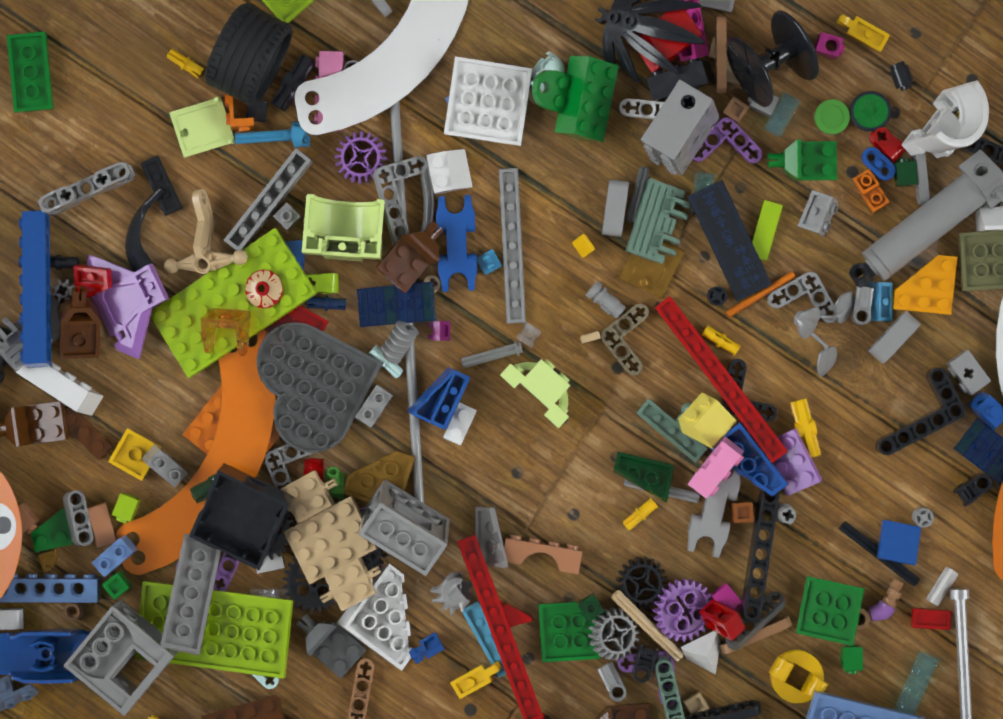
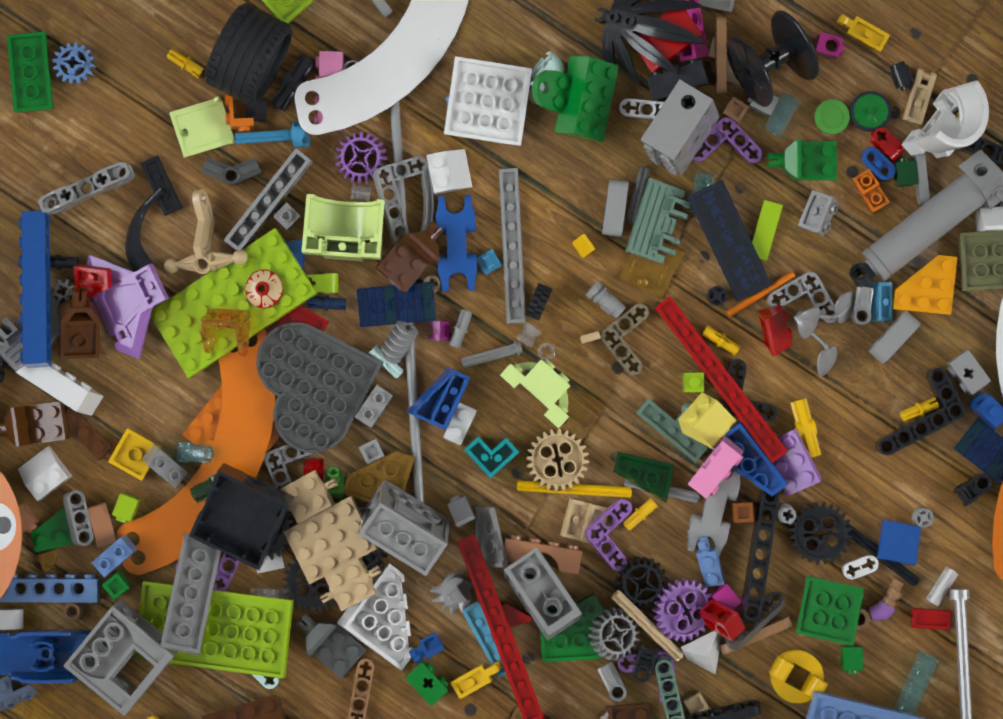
(44, 473): none -> white slope
(74, 56): none -> medium blue gear
(189, 452): none -> clear light blue piece
(220, 170): none -> dark grey piece
(361, 193): none -> clear bush
(371, 451): none -> light grey plate
(417, 676): none -> green brick
(460, 328): none -> light grey axle
(460, 510): none -> light grey slope
(491, 460): none -> teal brick
(538, 301): none -> black tyre
(540, 353): none -> clear bush
(541, 593): none -> light grey piece
(574, 457): none -> tan gear
(578, 517): none -> tan slope
(580, 489): none -> yellow axle
(602, 536): none -> medium lavender beam
(693, 382): none -> lime brick
(709, 564): none -> medium blue plate
(775, 329): none -> red slope
(824, 550): none -> black gear
(862, 571): none -> white beam
(919, 97): none -> tan plate
(919, 409): none -> yellow axle

